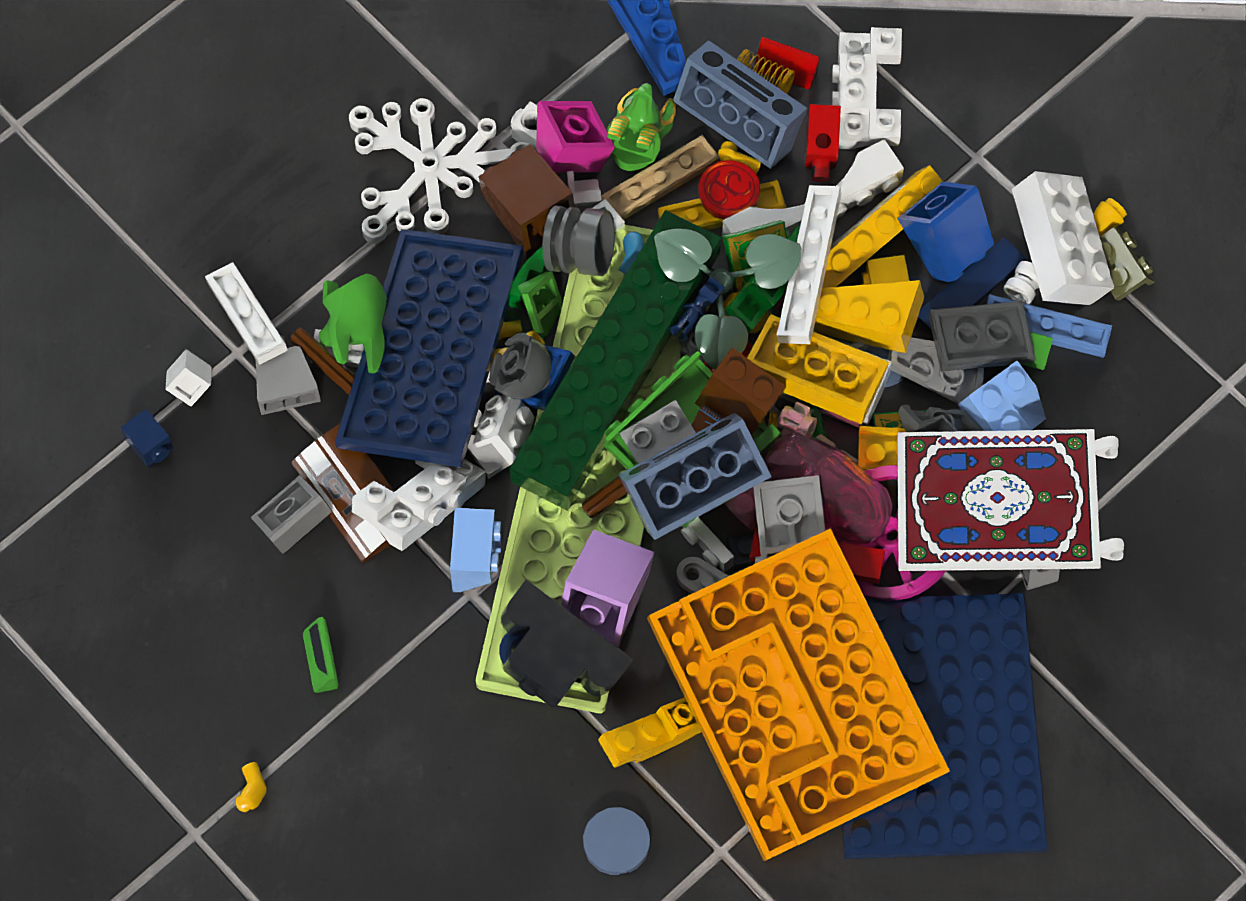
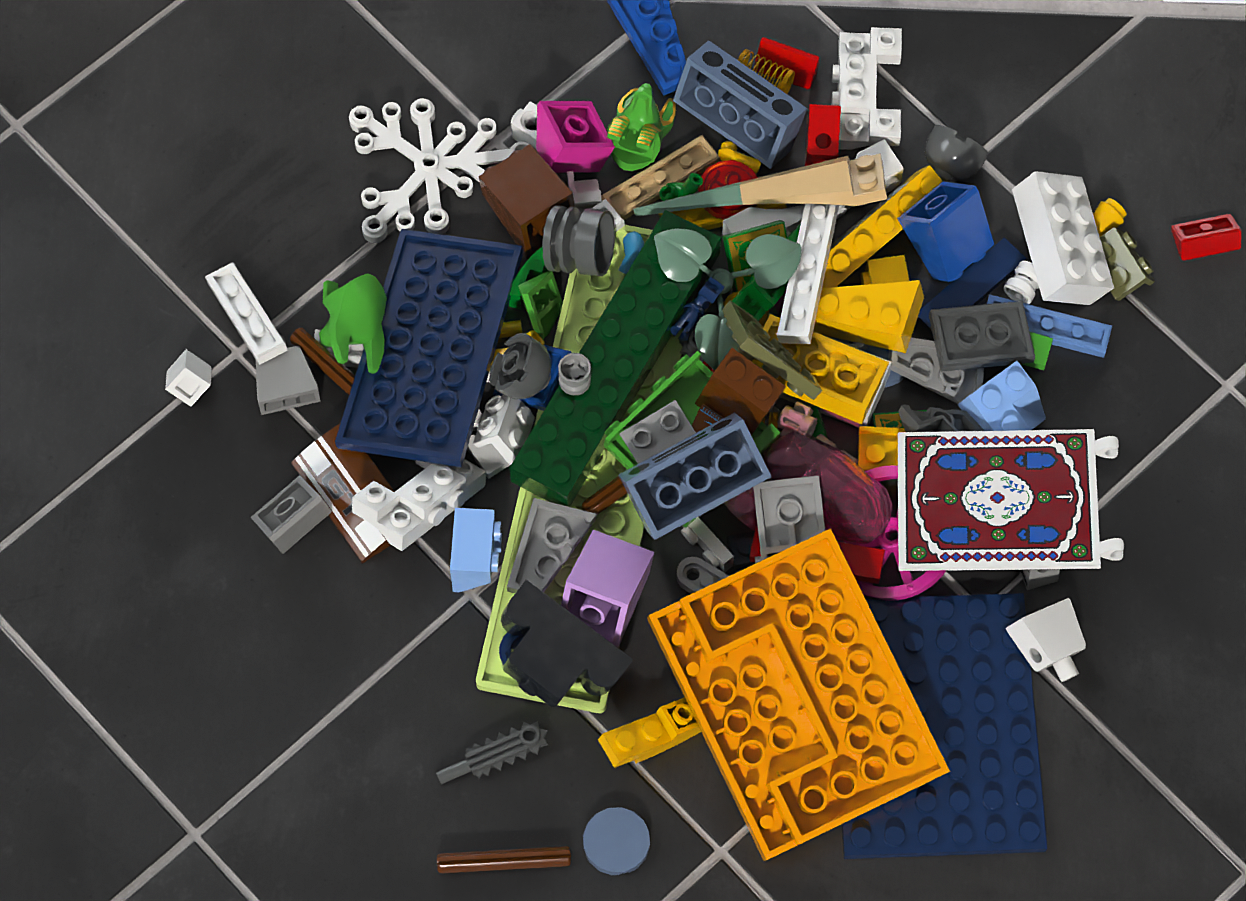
(147, 438): dark blue brick -> none
(253, 791): yellow arm -> none
(320, 656): bright green slope -> none
(495, 753): none -> dark grey piece
(503, 859): none -> reddish brown axle
(547, 543): none -> light grey wing
(574, 366): none -> light grey wheel
(679, 189): none -> green arm
(776, 359): none -> olive plate
(827, 182): none -> tan plate
(952, 155): none -> dark grey cylinder
(1050, 638): none -> white torso
(1207, 236): none -> red slope

